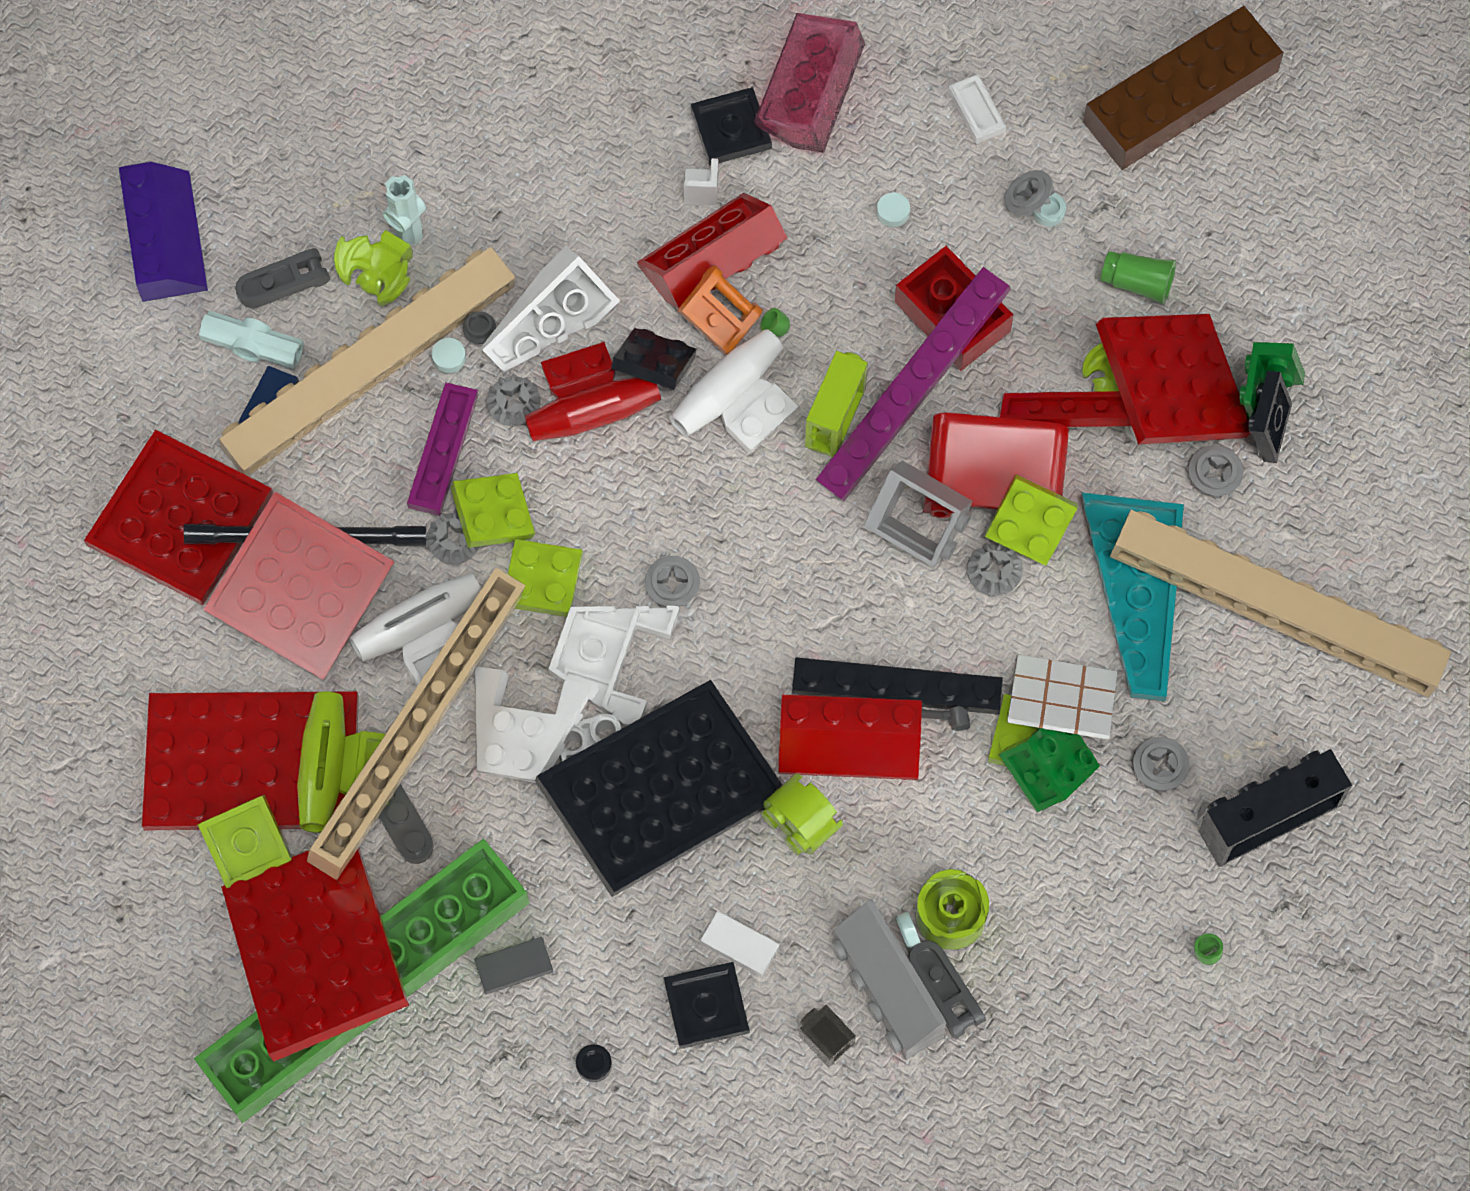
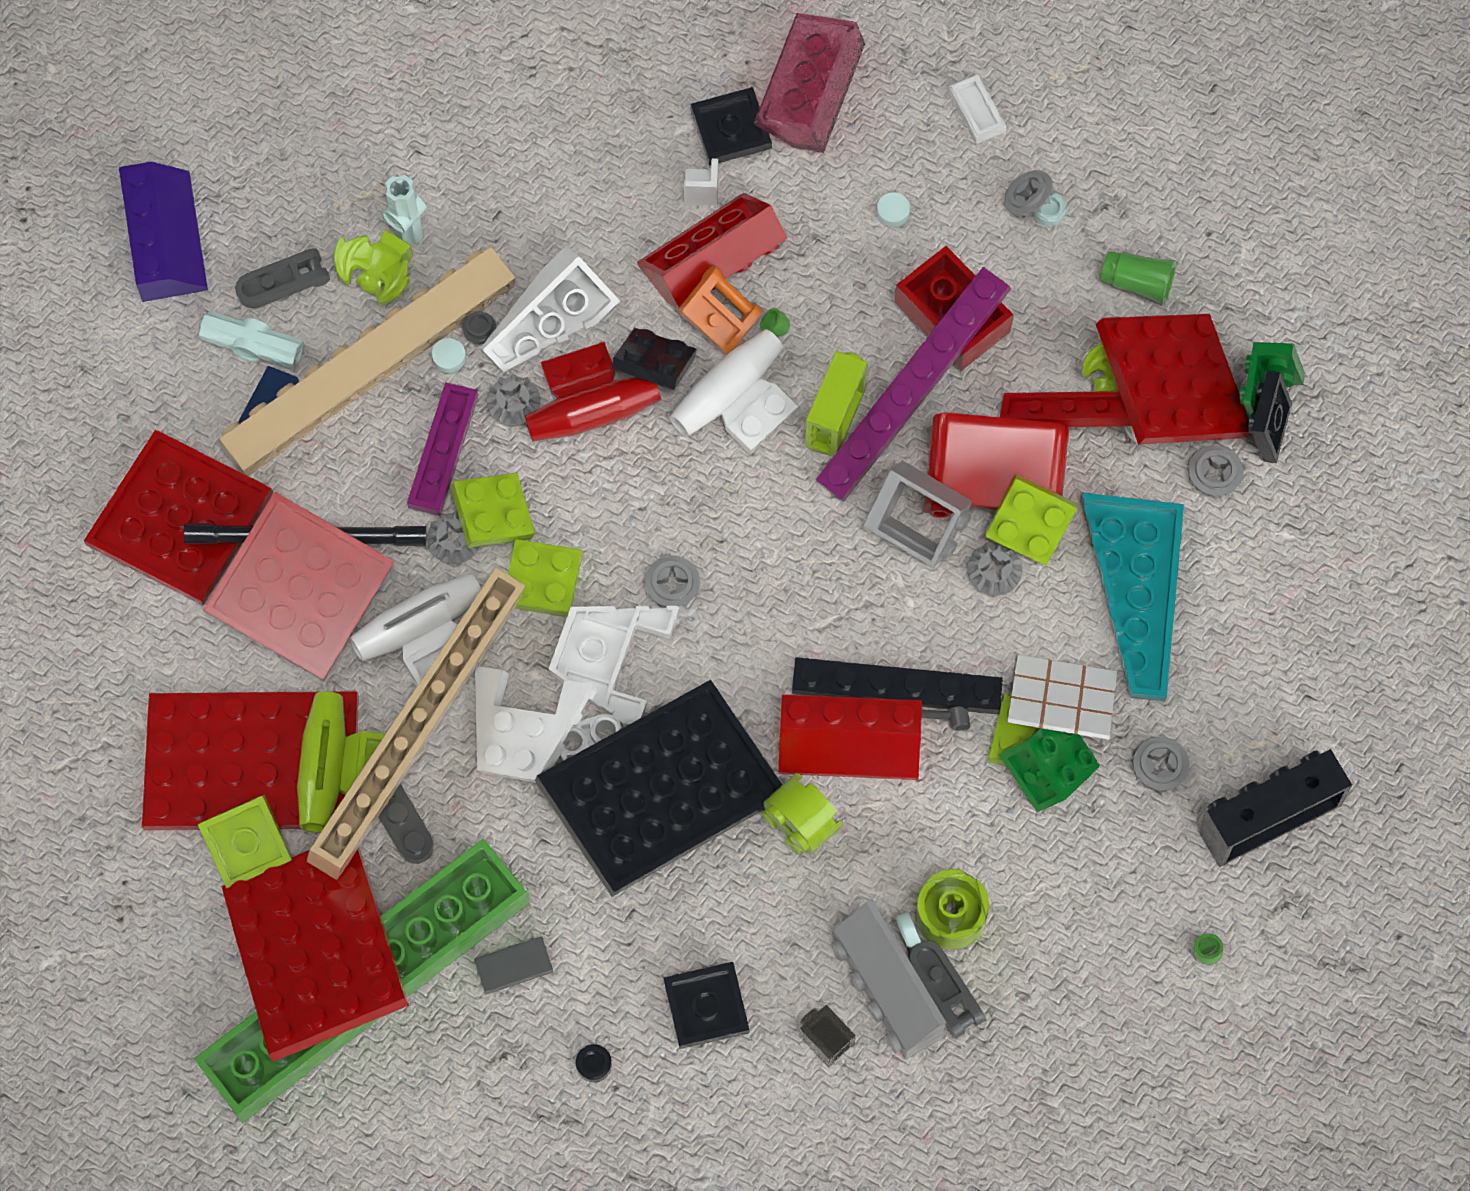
(740, 944): white tile -> none
(1182, 87): reddish brown brick -> none
(1281, 603): tan brick -> none

